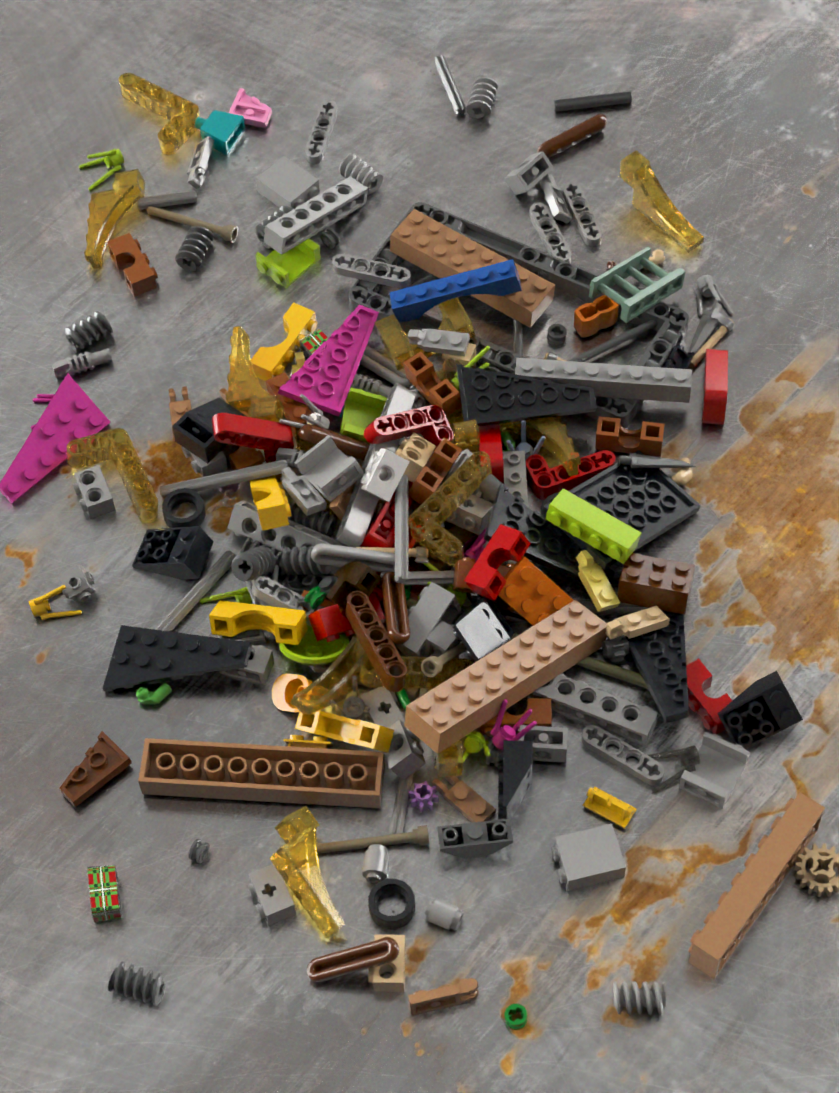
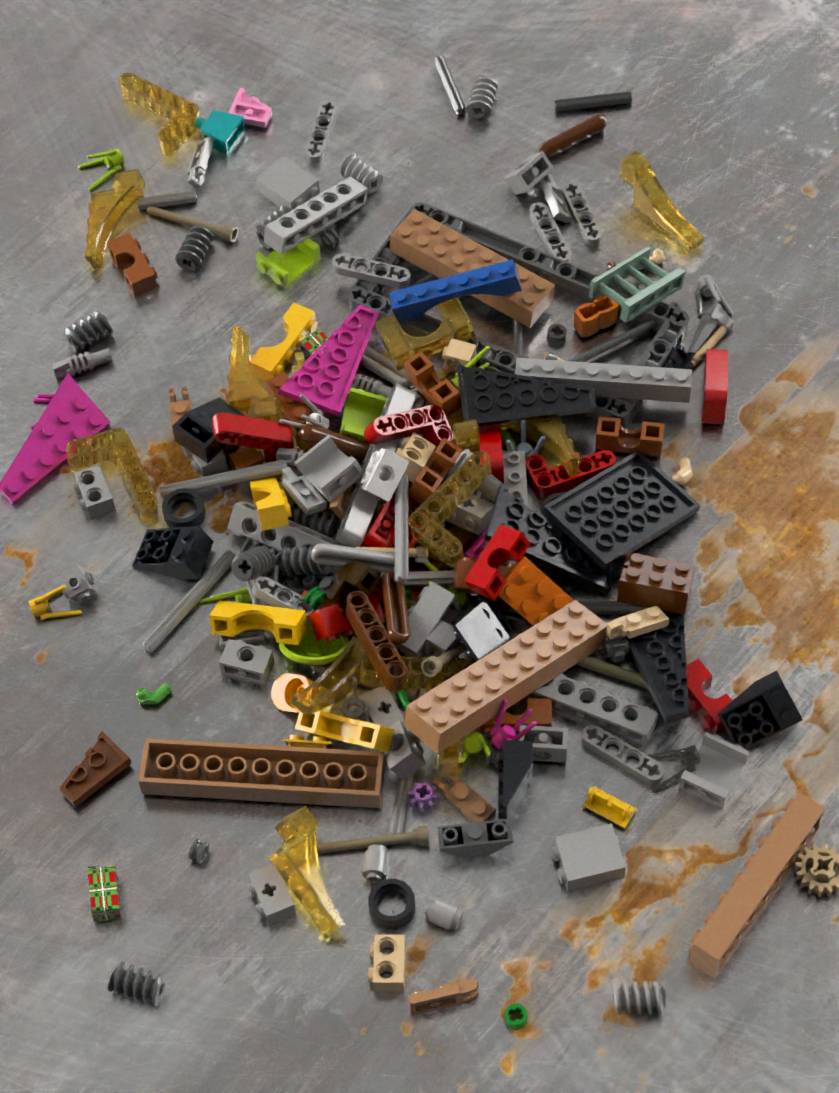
(164, 656): black wing -> none
(353, 960): reddish brown piece -> none
(440, 341): light grey hinge -> none
(593, 526): lime brick -> none
(596, 582): light yellow hinge -> none
(644, 461): dark grey bar -> none

